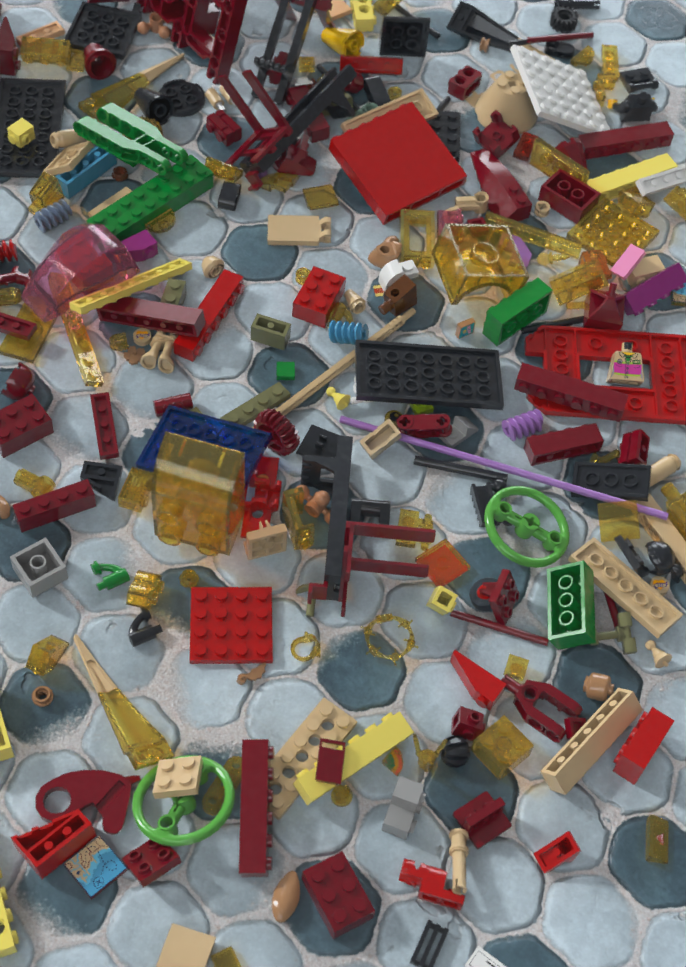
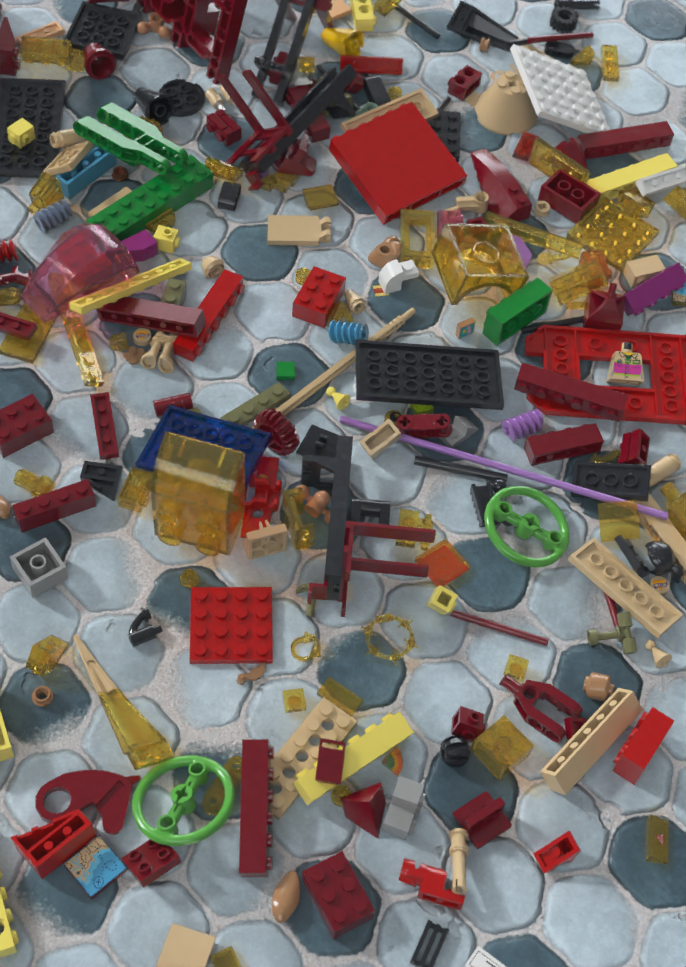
(20, 383): dark red cylinder -> none
(112, 580): green plant -> none
(124, 90): clear yellow plate -> none
(145, 590): clear yellow brick -> none
(167, 239): none -> light yellow brick
(178, 777): tan plate -> none
(270, 331): olive brick -> none
(294, 700): none -> clear yellow plate
(340, 696): none -> clear yellow tile
(366, 808): none -> dark red slope
(399, 297): reddish brown torso -> none
(404, 36): black slope -> none
(427, 757): clear yellow plant -> none
(480, 683): red slope -> none
(496, 595): dark red plate -> none
(497, 136): dark red panel -> none
(571, 605): green brick -> none
(602, 83): clear yellow bracket -> none
(628, 261): bright pink tile -> none
(635, 107): black torso -> none
(638, 79): black plate -> none

